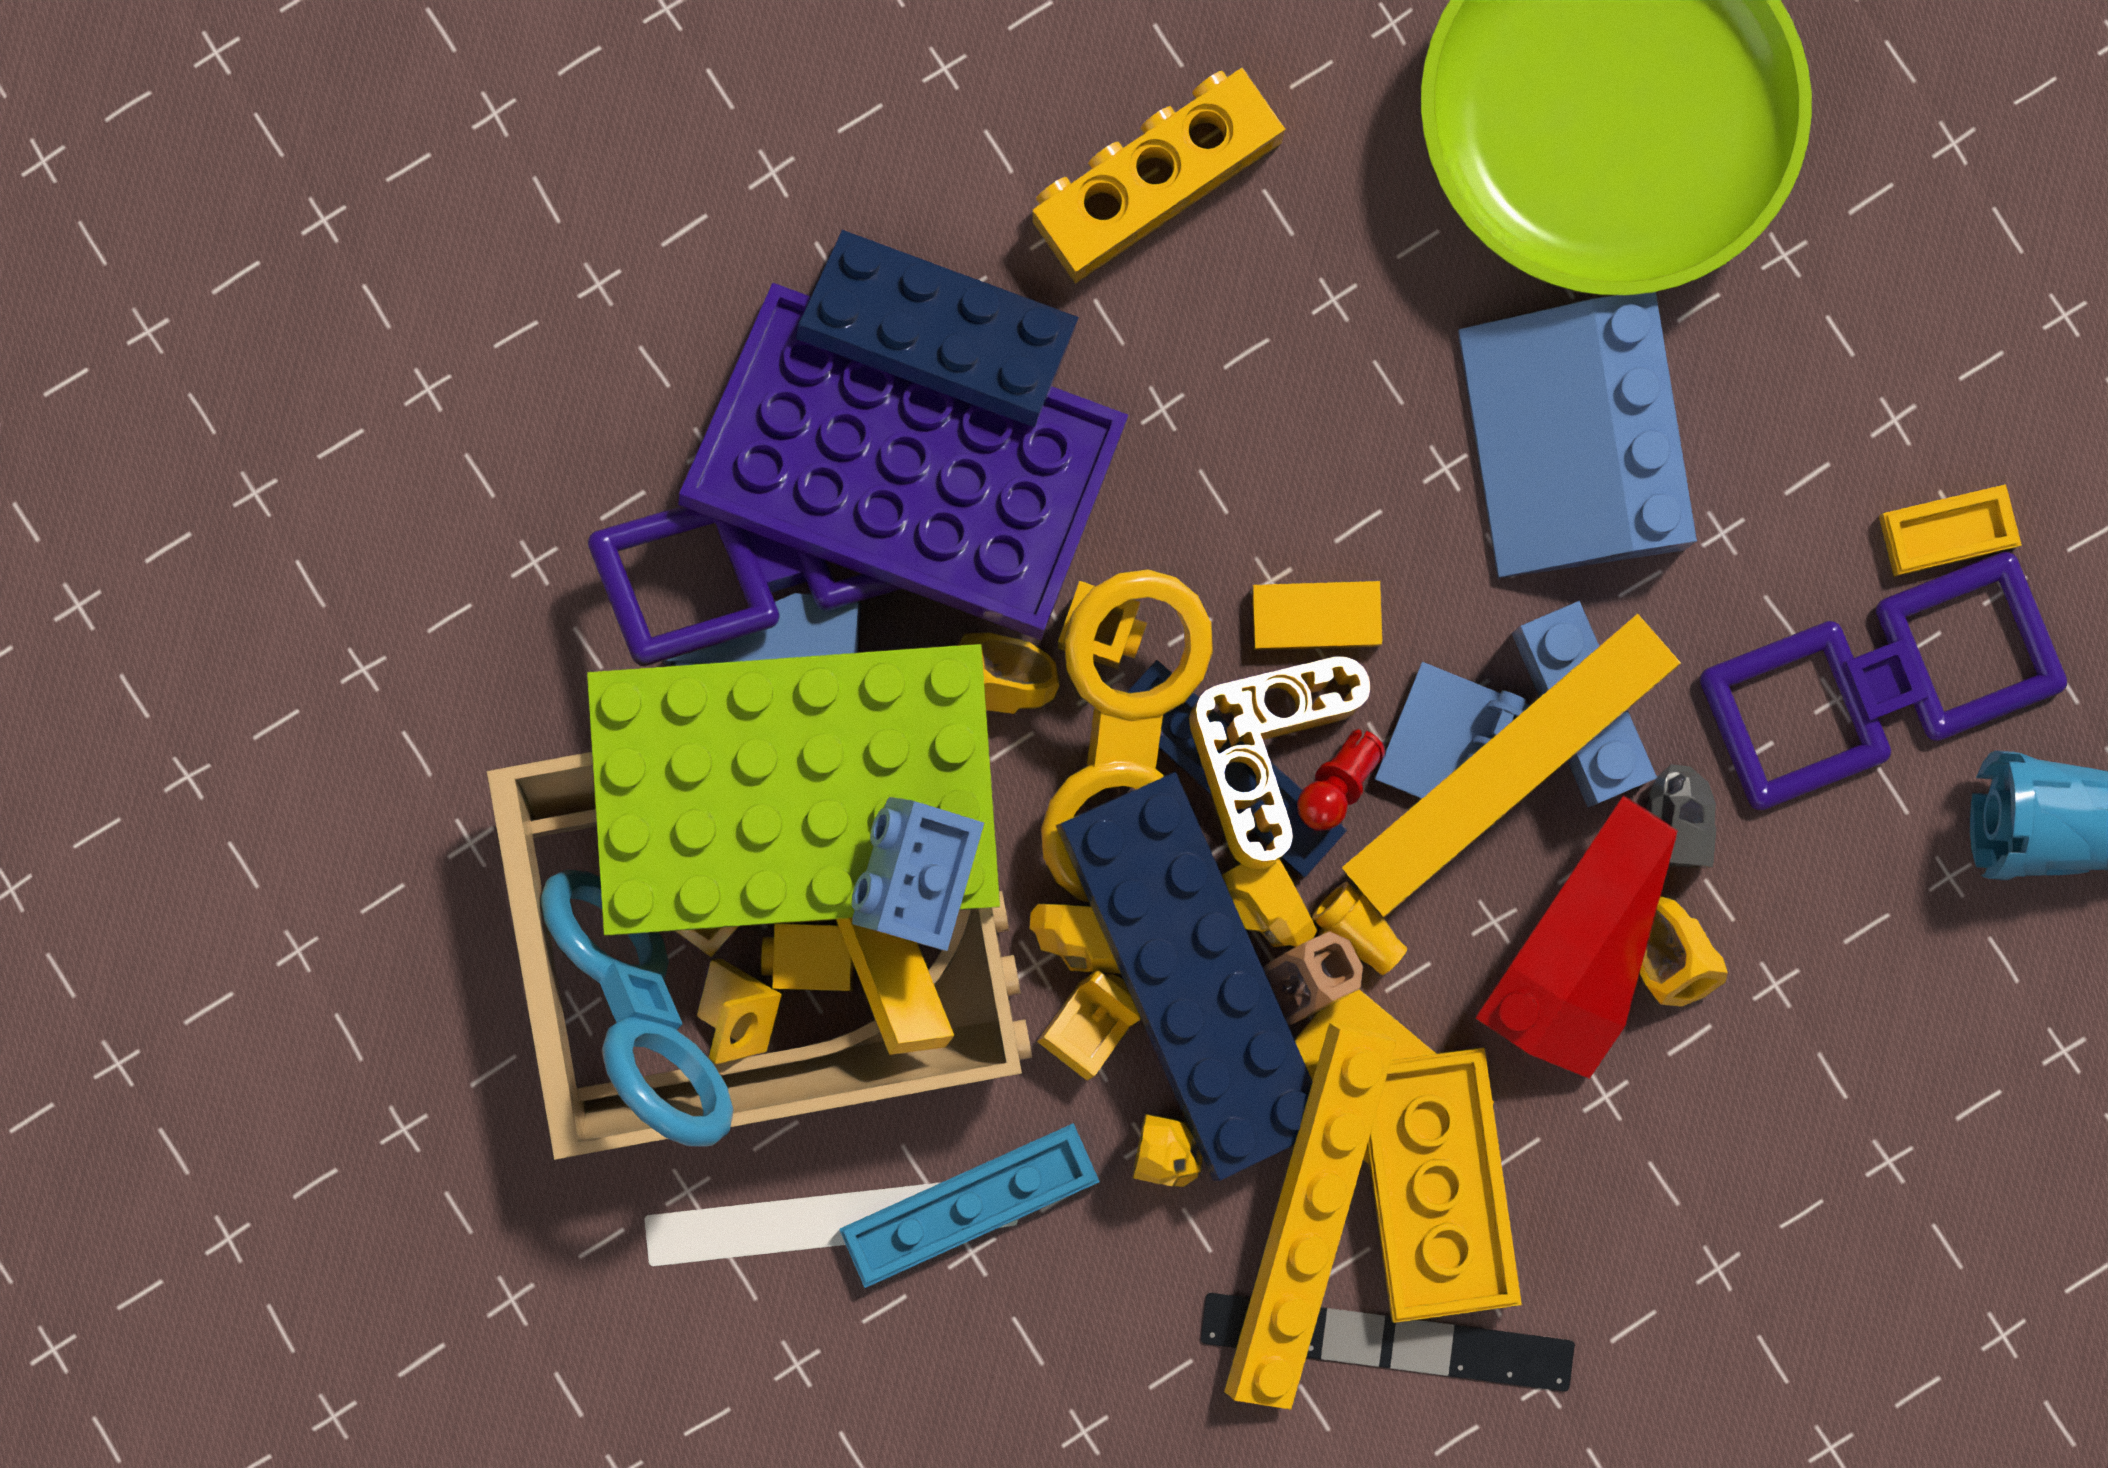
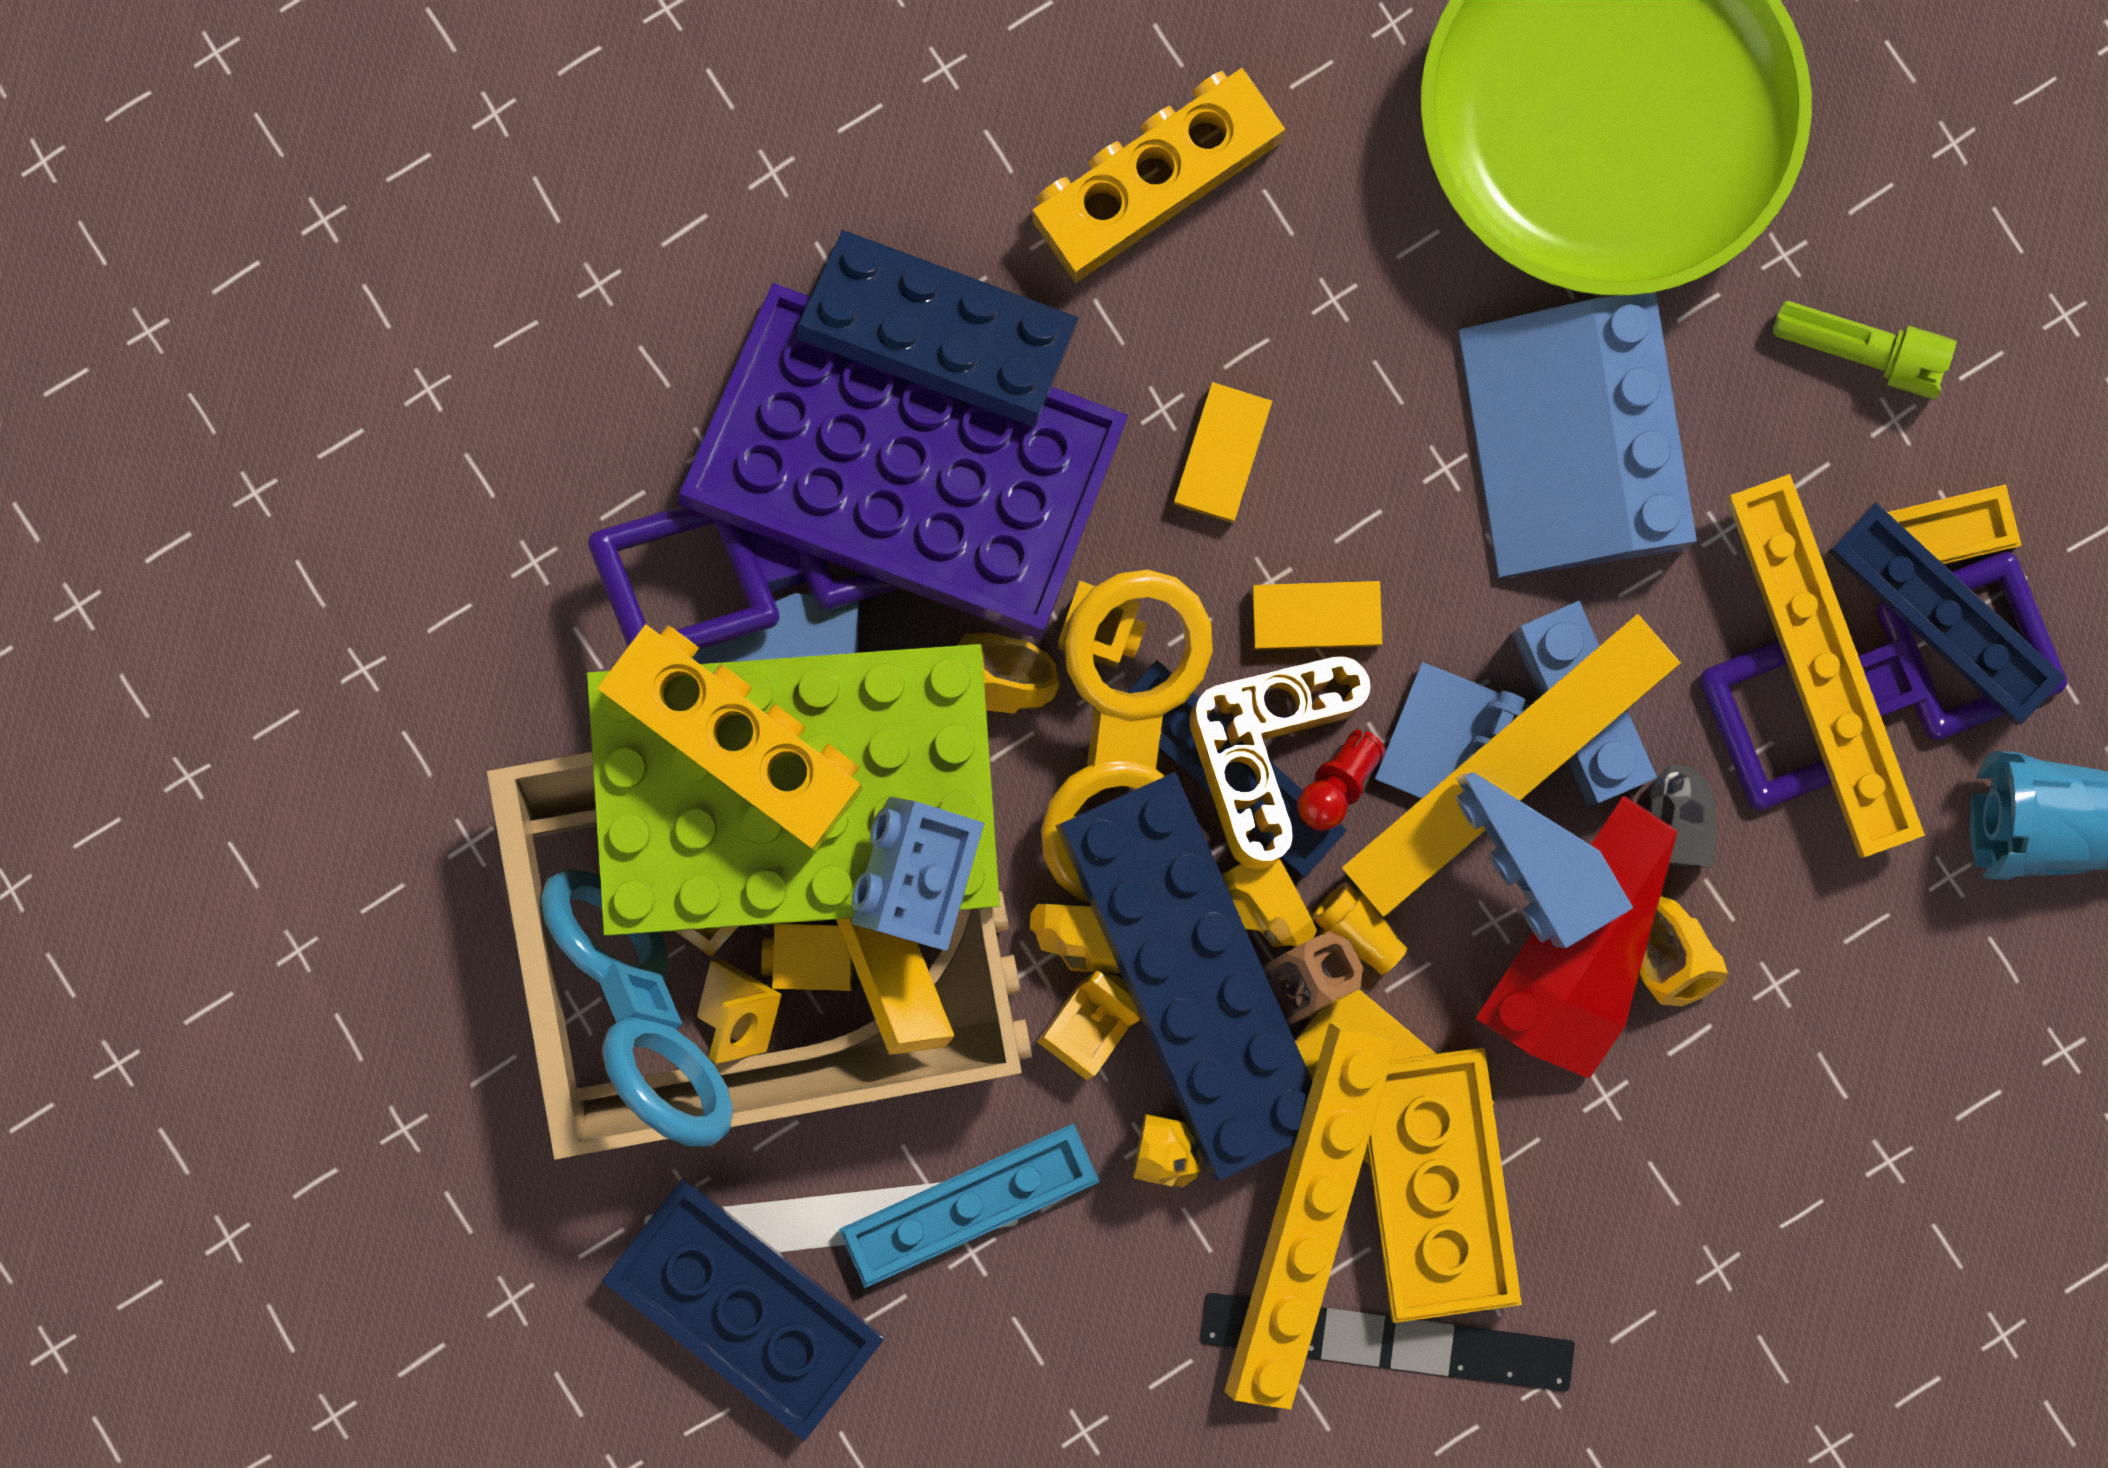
(639, 687): none -> yellow brick
(743, 1309): none -> dark blue plate
(1222, 452): none -> yellow tile
(1557, 872): none -> medium blue slope
(1825, 666): none -> yellow plate
(1910, 360): none -> lime piece
(1946, 614): none -> dark blue plate

